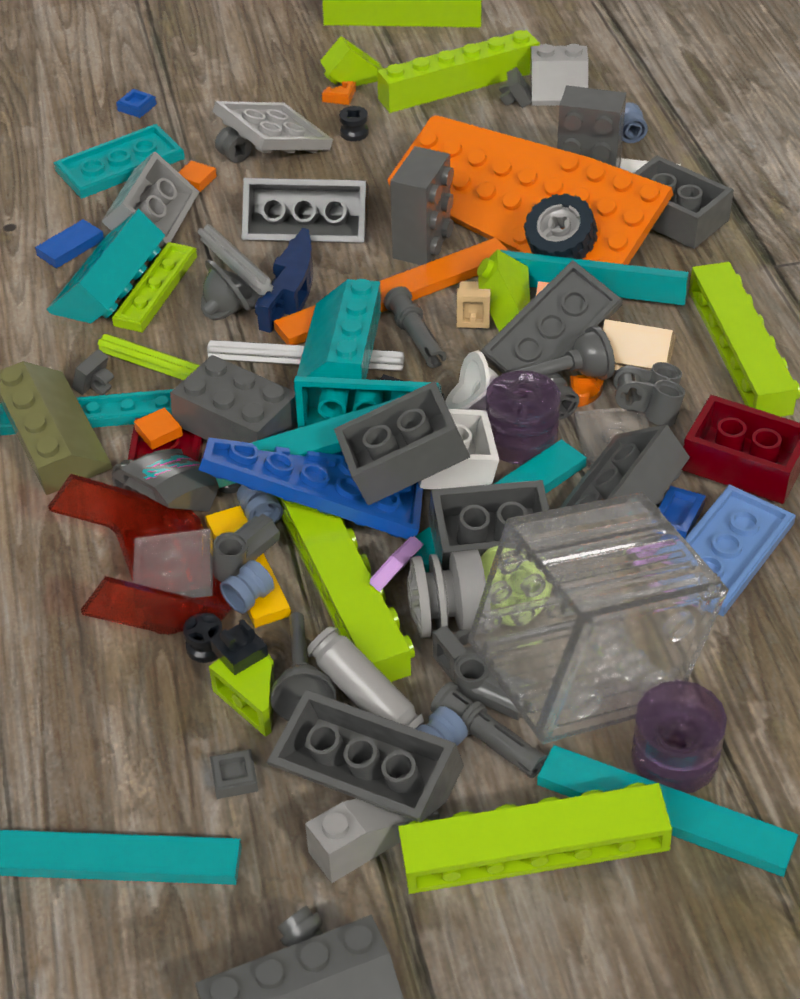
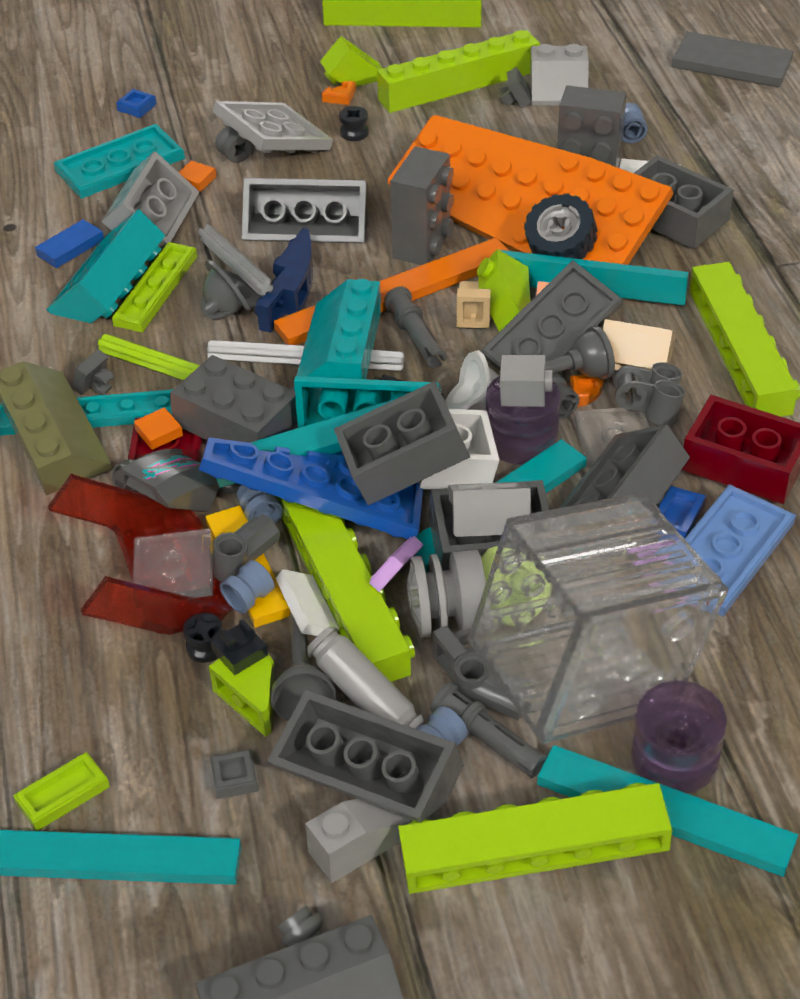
(61, 791): none -> lime tile
(305, 602): none -> white tile
(485, 507): none -> light grey panel
(524, 380): none -> light grey brick
(732, 59): none -> dark grey tile

